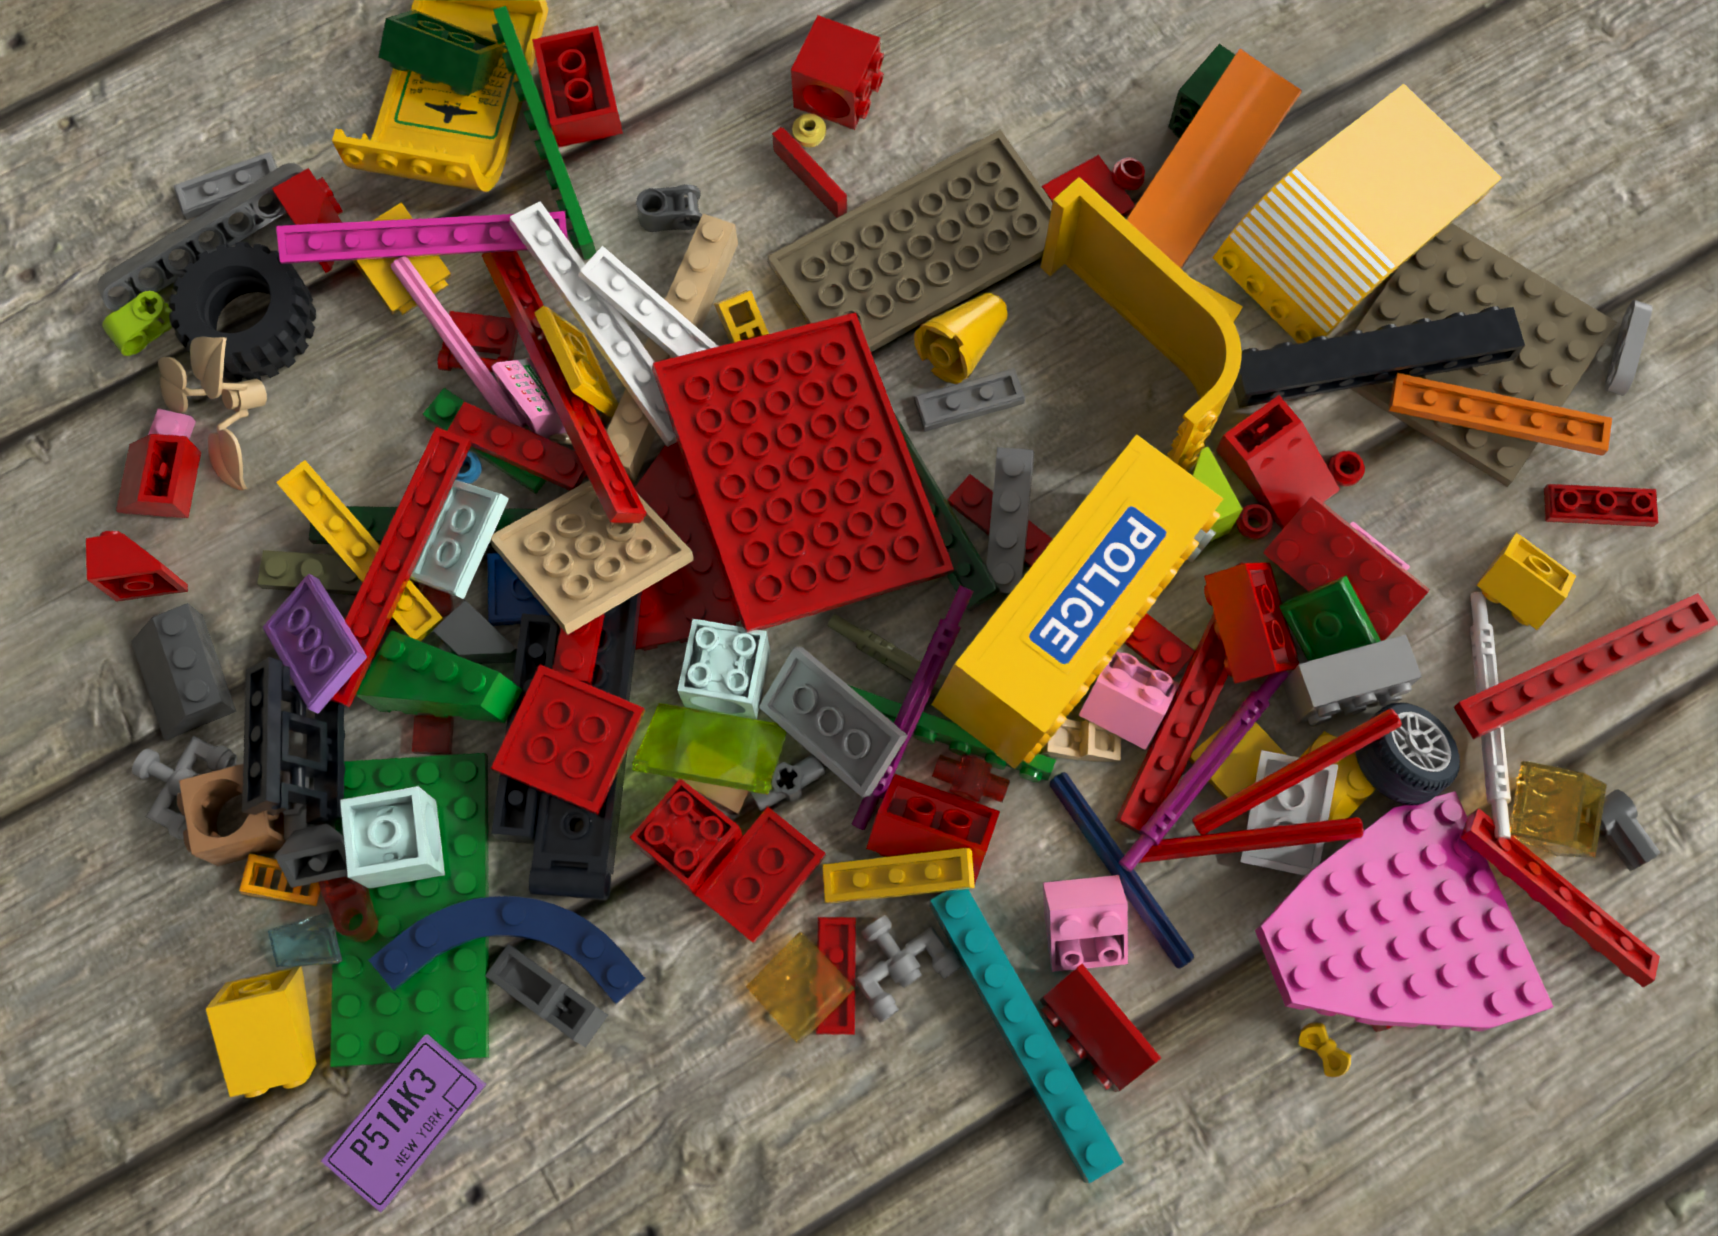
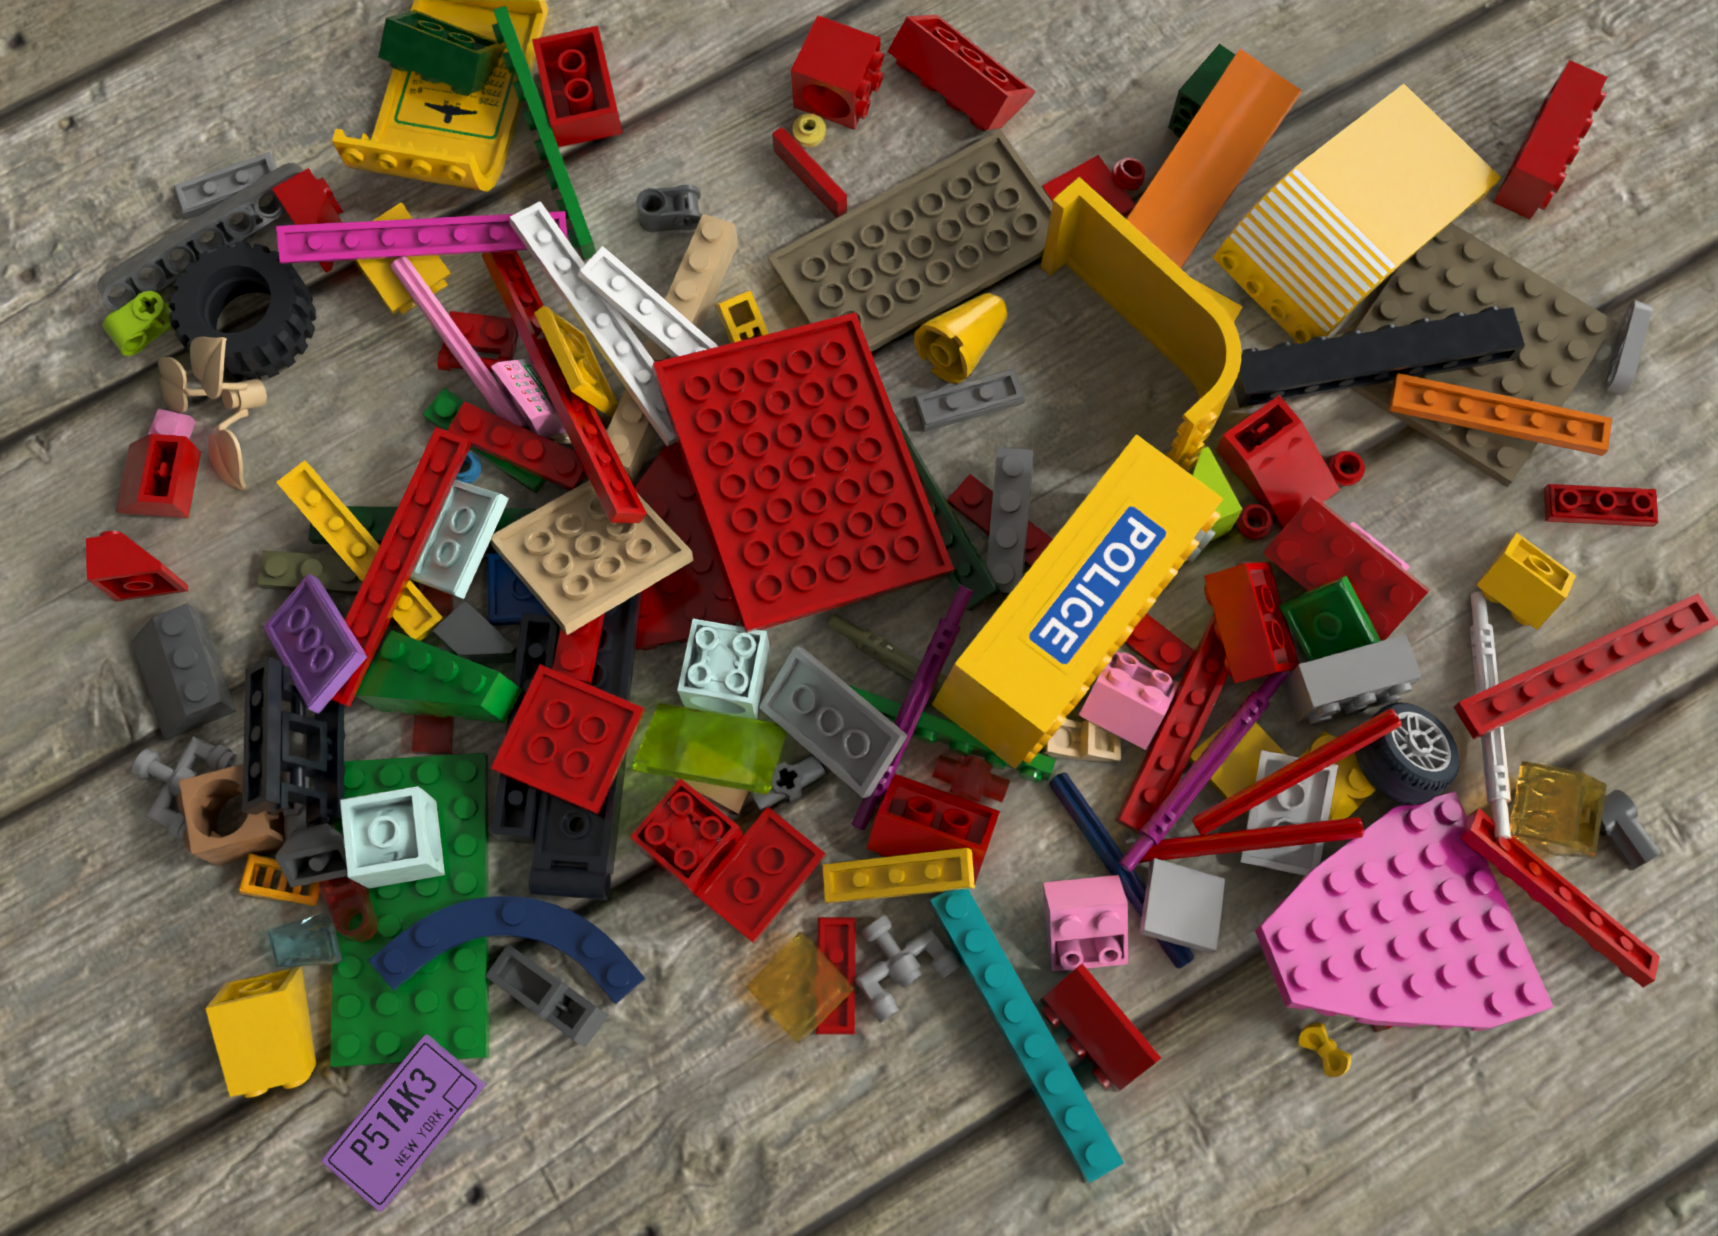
(959, 71): none -> red slope
(1182, 906): none -> light grey tile
(1552, 140): none -> red brick

